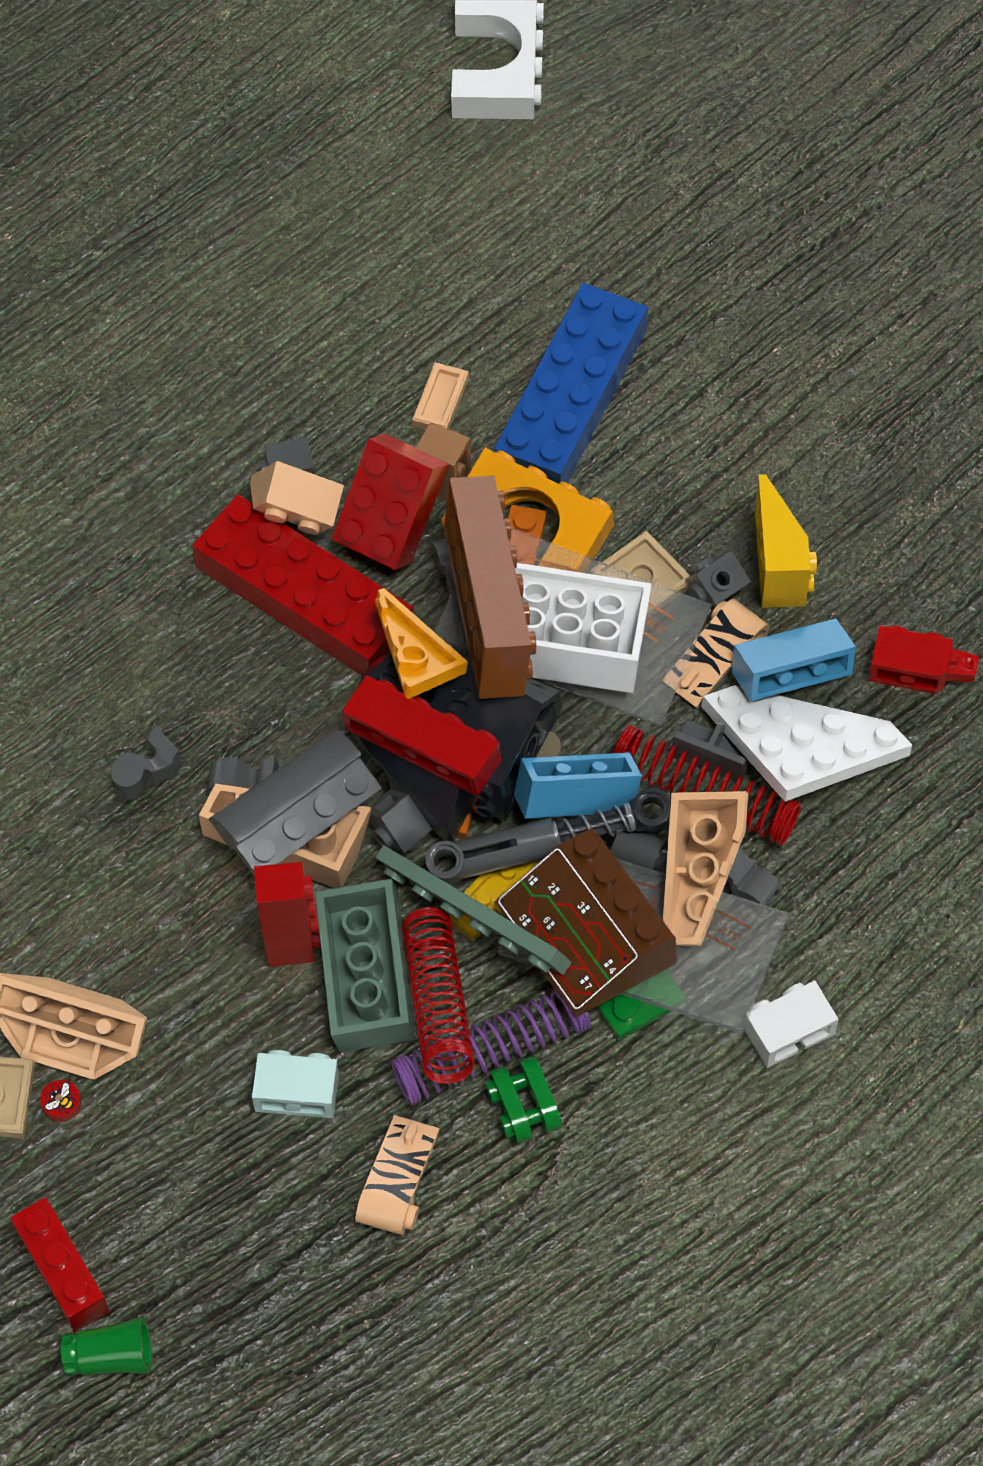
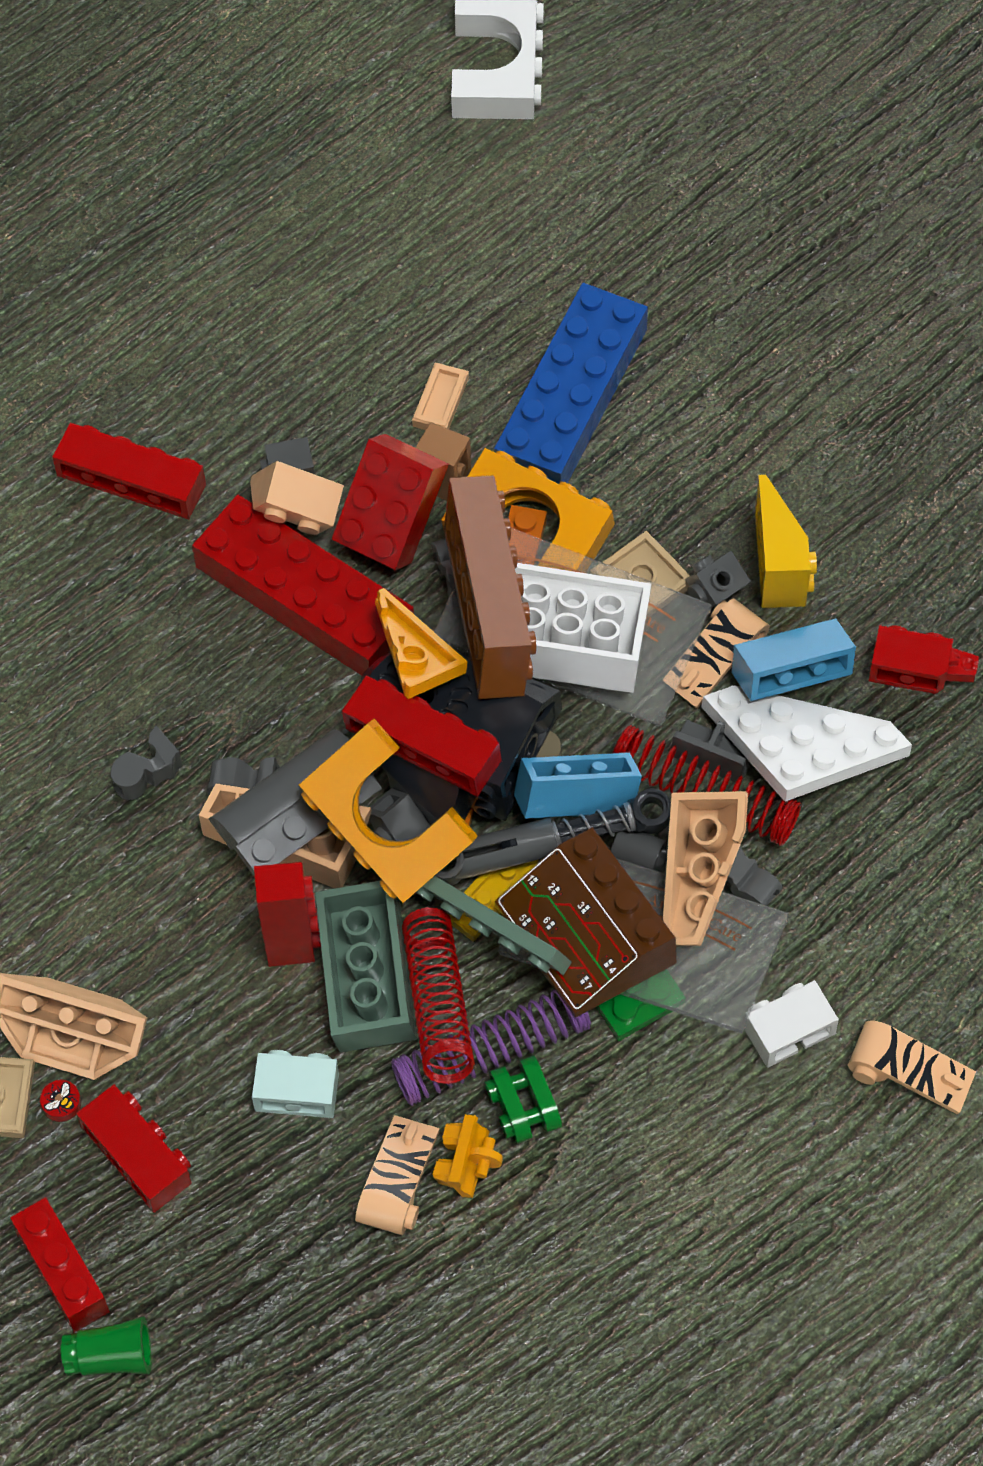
(129, 470): none -> red brick
(135, 1147): none -> red brick
(400, 864): none -> light orange arch
(471, 1159): none -> light orange hips
(891, 1054): none -> light nougat door

